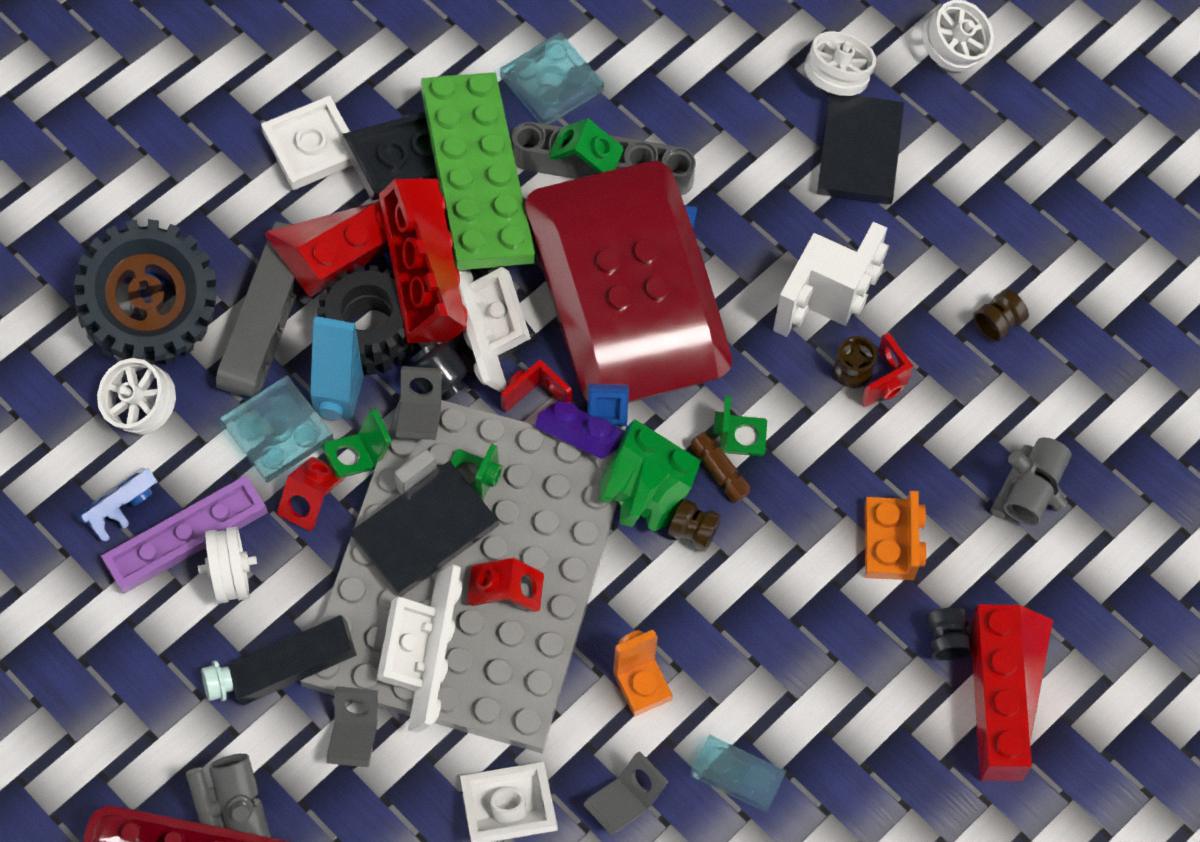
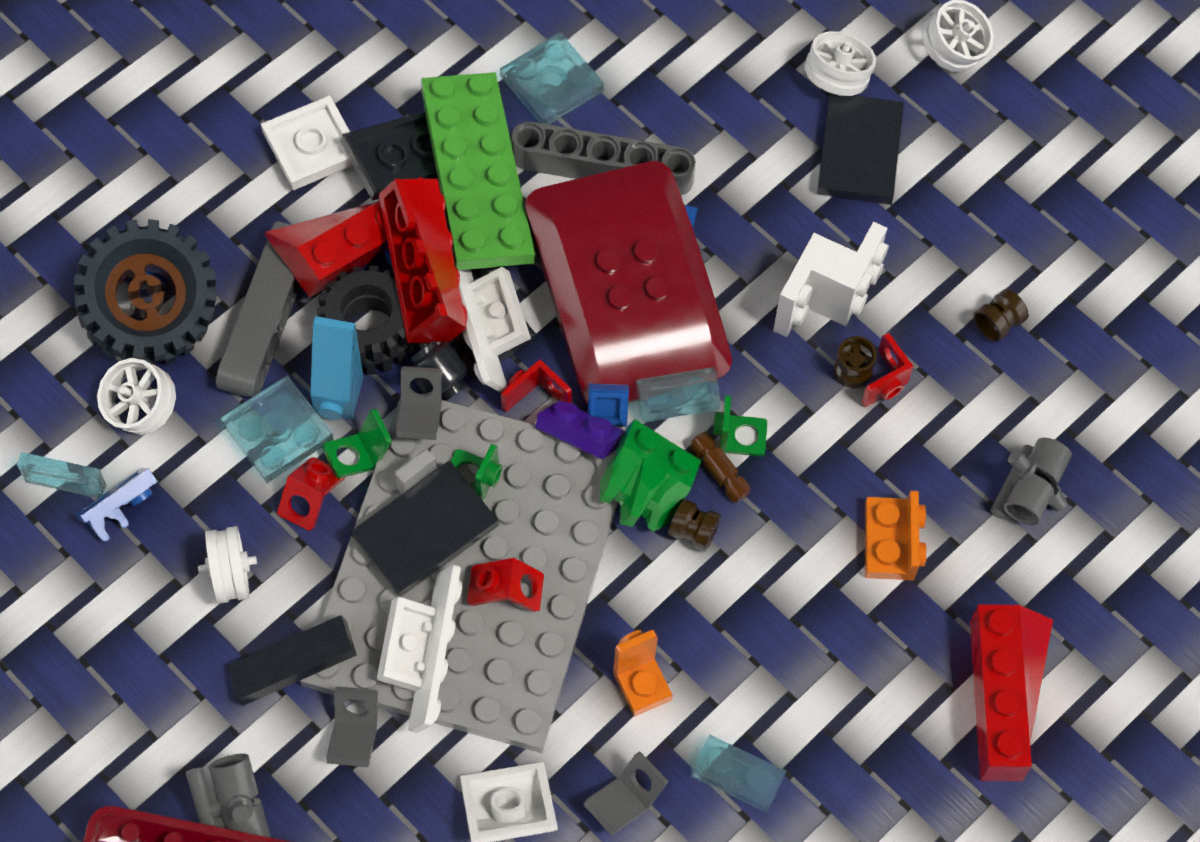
(61, 475): none -> clear light blue tile
(183, 534): medium lavender plate -> none
(216, 681): light aqua plate -> none
(589, 144): green bracket -> none
(678, 394): none -> clear light blue plate
(949, 634): black wheel -> none

